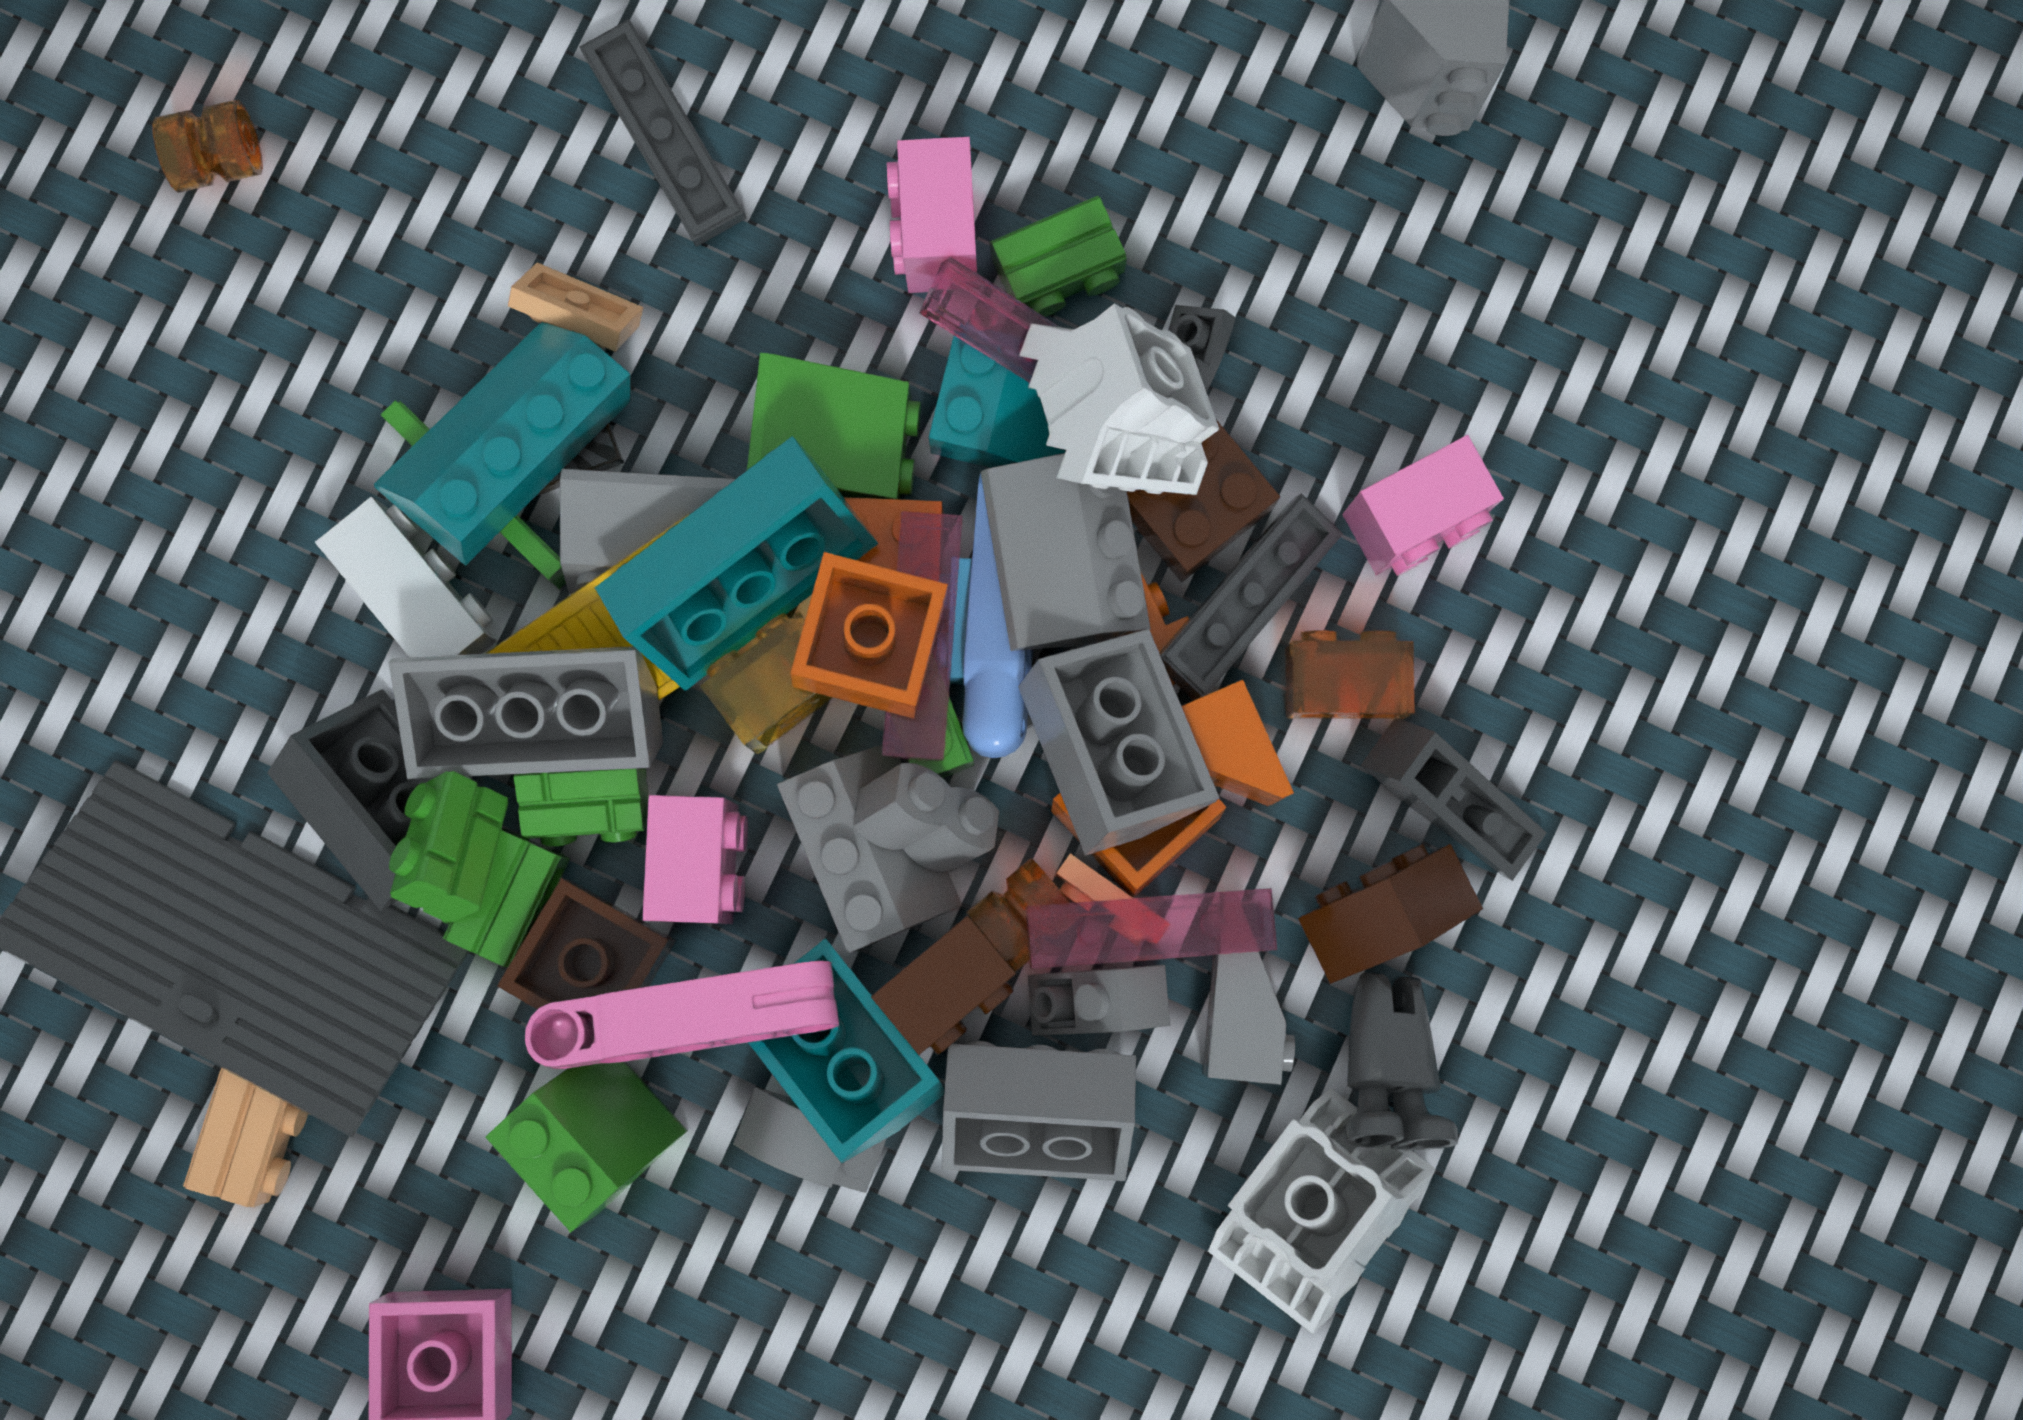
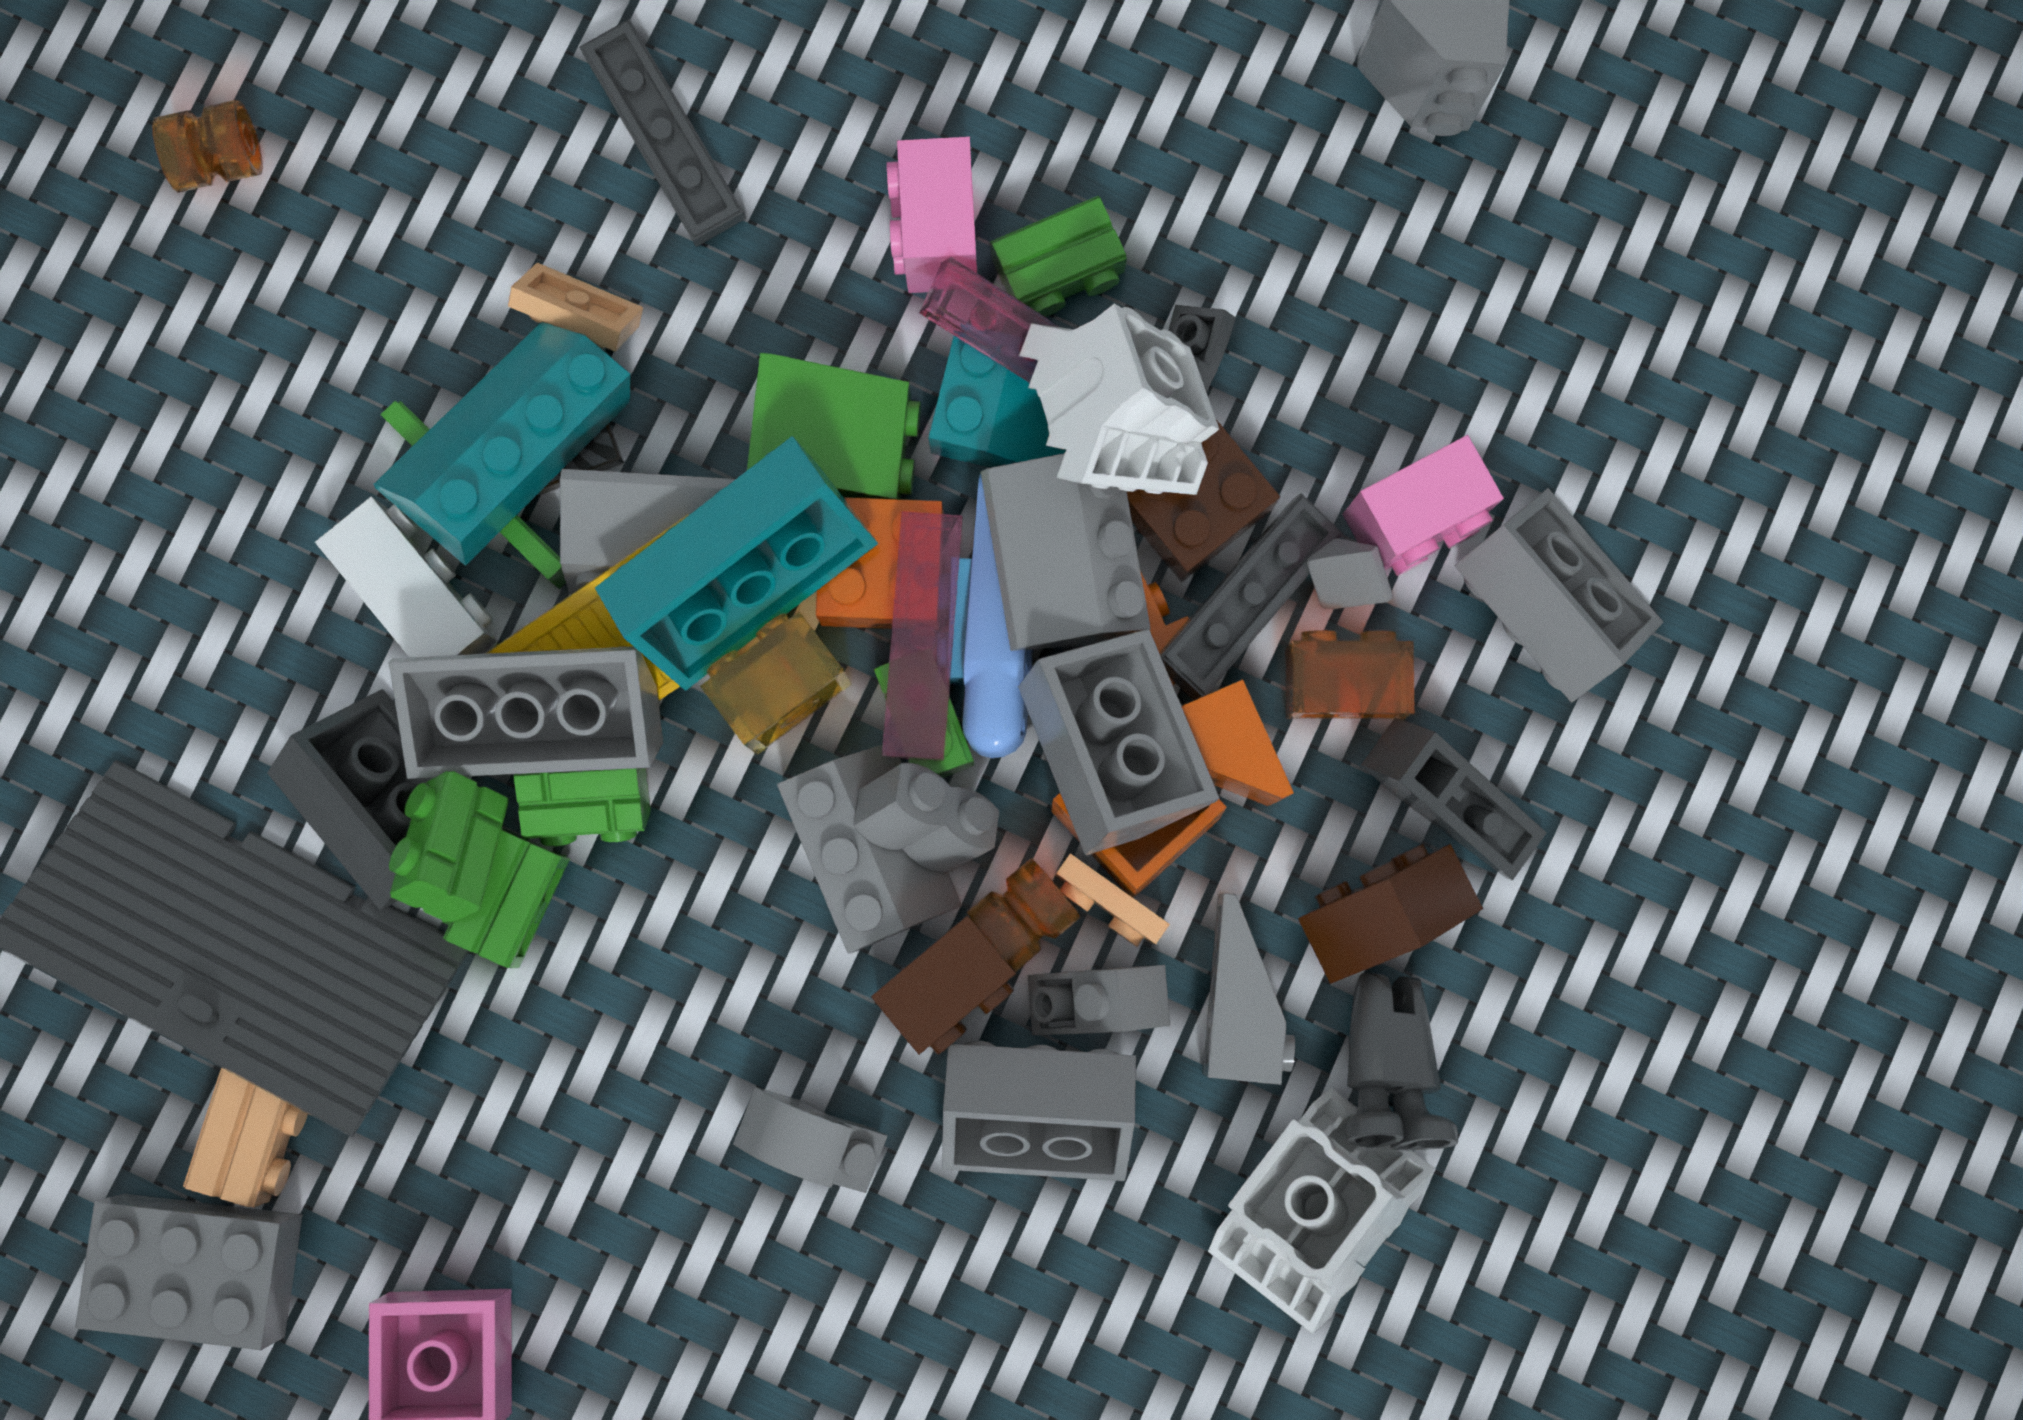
(189, 1271): none -> light grey brick
(583, 950): reddish brown brick -> none
(586, 1138): bright green slope -> none
(684, 1016): bright pink piece -> none
(693, 860): bright pink brick -> none
(853, 1078): teal slope -> none
(868, 635): orange brick -> none
(1150, 928): clear pink tile -> none
(1349, 575): none -> light grey slope
(1559, 596): none -> light grey slope

